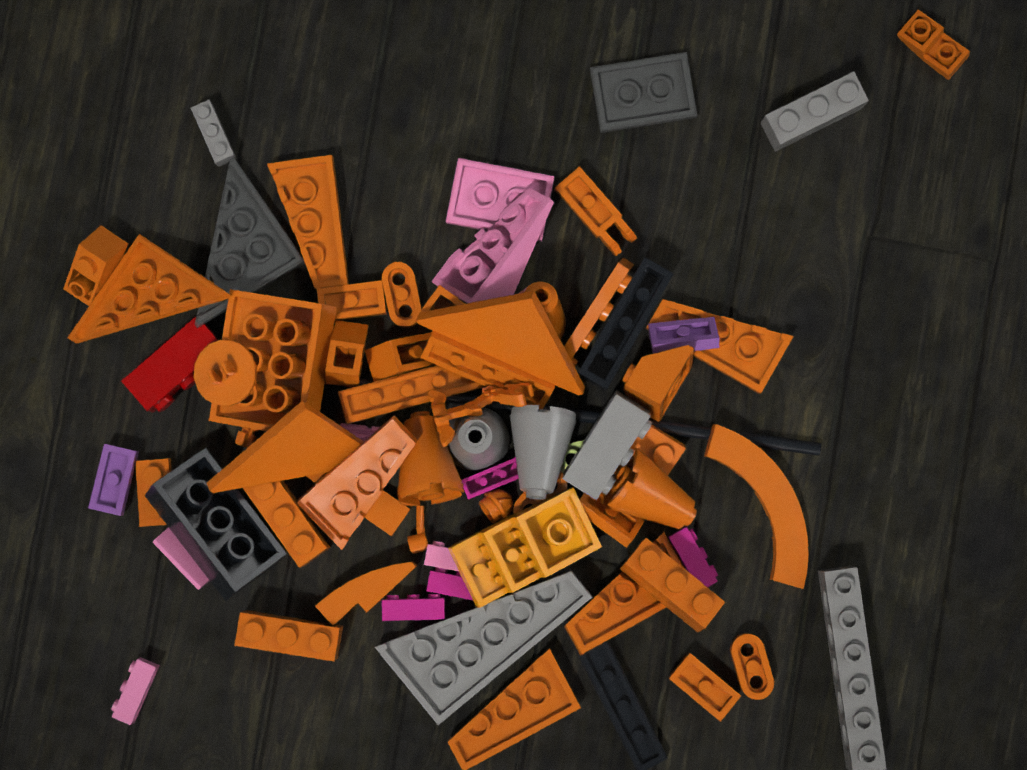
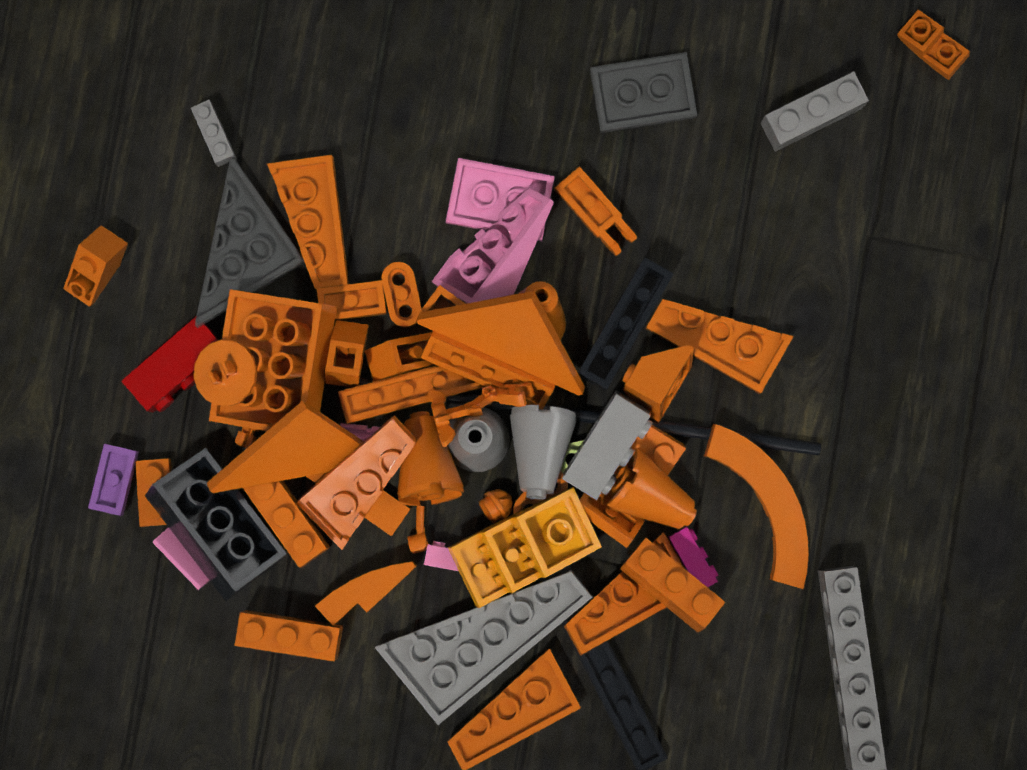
(134, 690): bright pink piece -> none
(144, 289): orange tile -> none
(413, 607): dark pink piece -> none
(447, 584): dark pink piece -> none
(490, 478): dark pink piece -> none
(599, 309): orange wing -> none
(697, 333): medium lavender plate -> none
(704, 686): orange plate -> none
(752, 665): orange plate -> none

